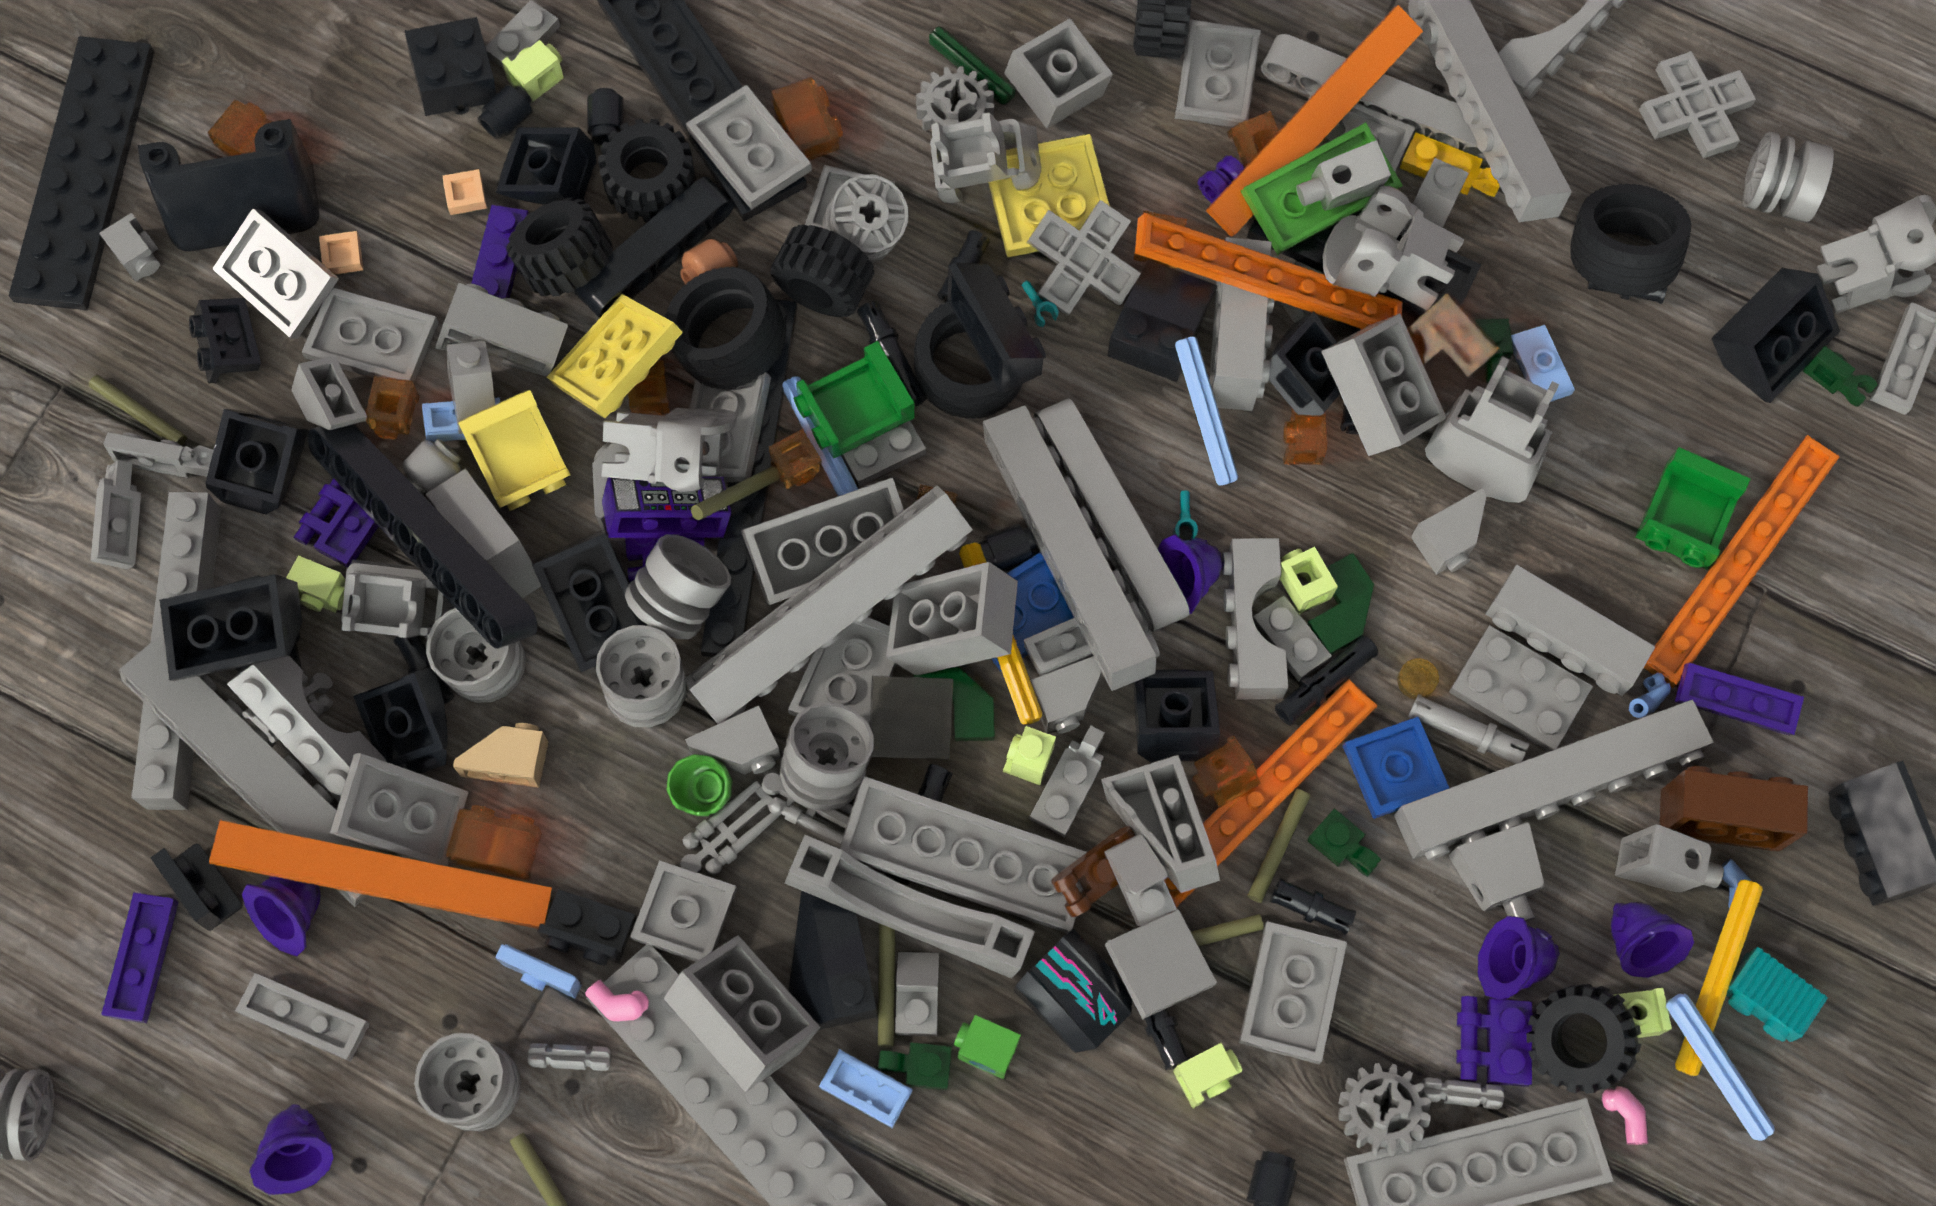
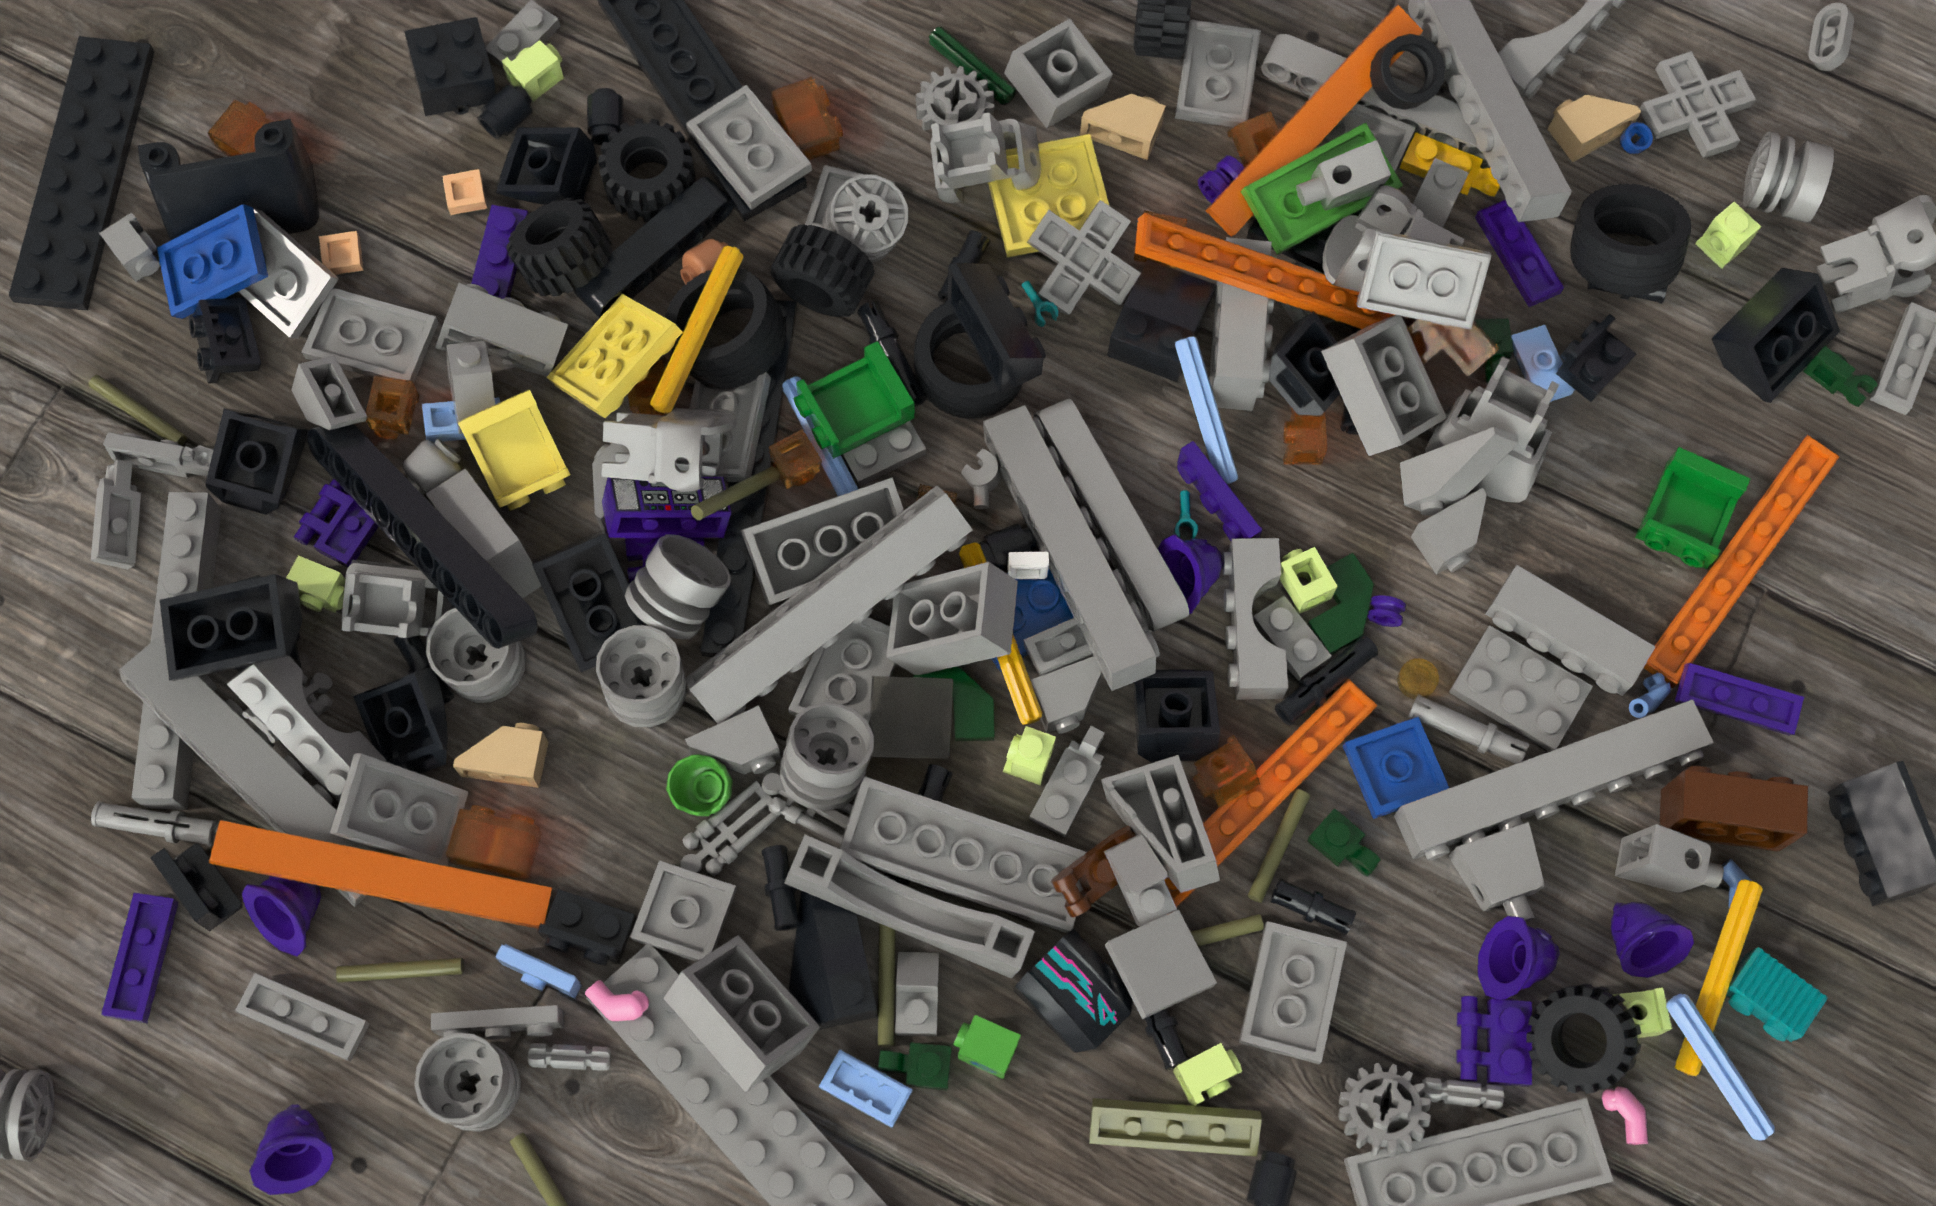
(171, 826): none -> light grey pin
(212, 261): none -> blue plate
(399, 970): none -> olive bar
(499, 1023): none -> light grey plate
(696, 329): none -> yellow axle
(781, 894): none -> black pin
(983, 479): none -> light grey piece
(1028, 565): none -> white tile
(1125, 124): none -> tan slope
(1175, 1127): none -> plate
(1216, 494): none -> dark purple plate
(1386, 611): none -> dark purple bush
(1423, 279): none -> tile
(1428, 56): none -> black tyre
(1453, 470): none -> light grey slope
(1519, 253): none -> dark purple tile
(1590, 124): none -> tan slope
(1594, 361): none -> black bracket
(1642, 143): none -> blue hinge
(1728, 235): none -> yellowish green brick
(1831, 36): none -> light grey plate

